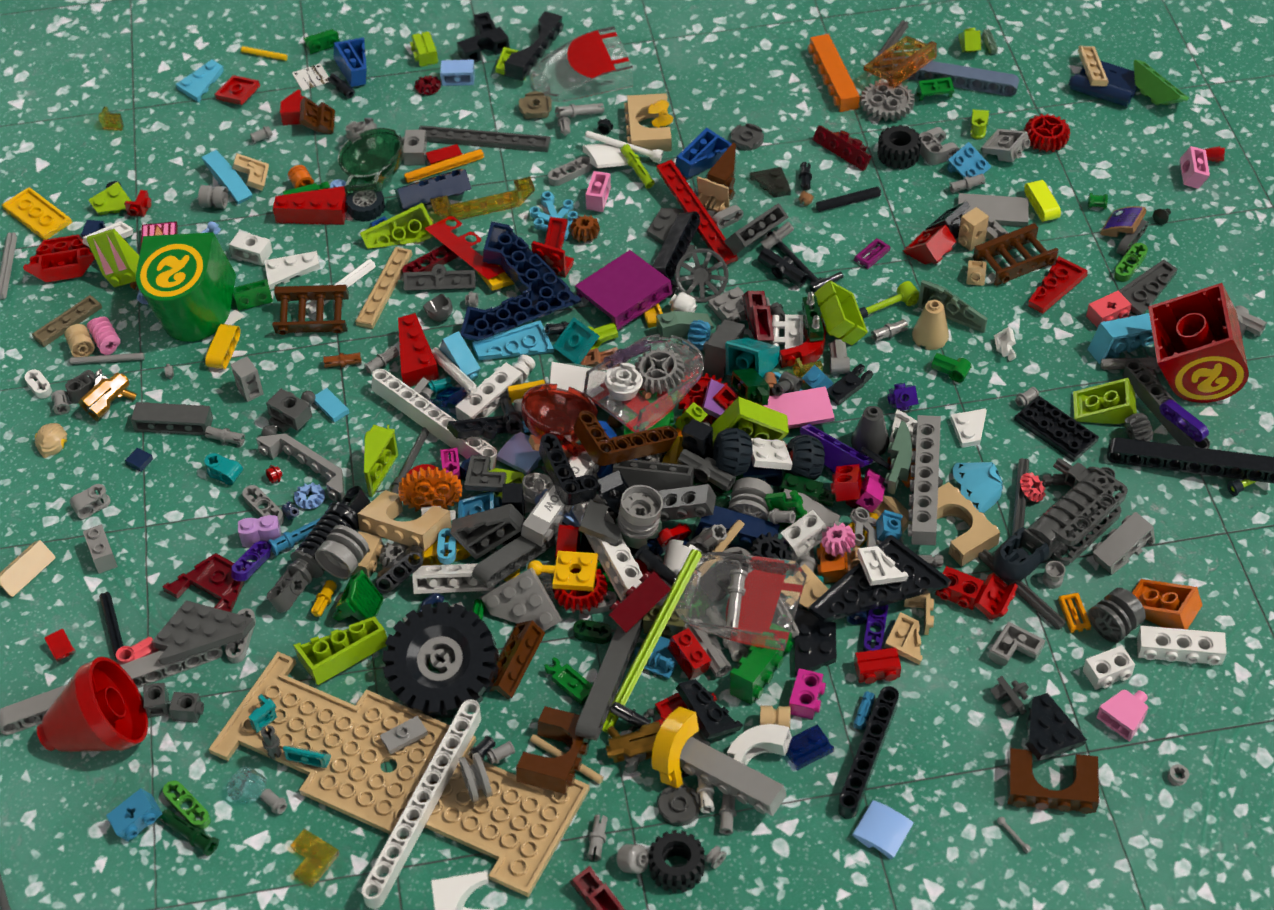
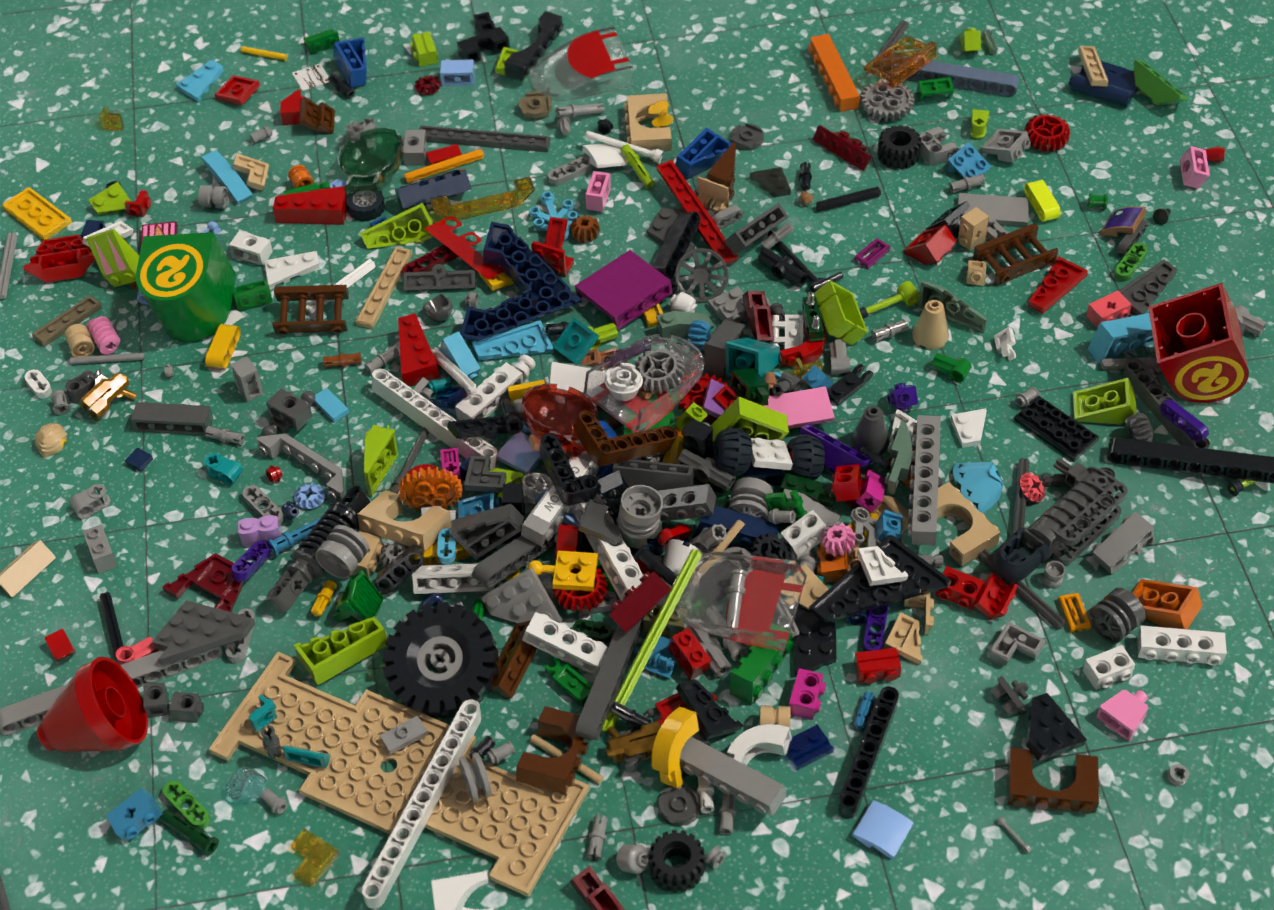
(570, 653): none -> white brick

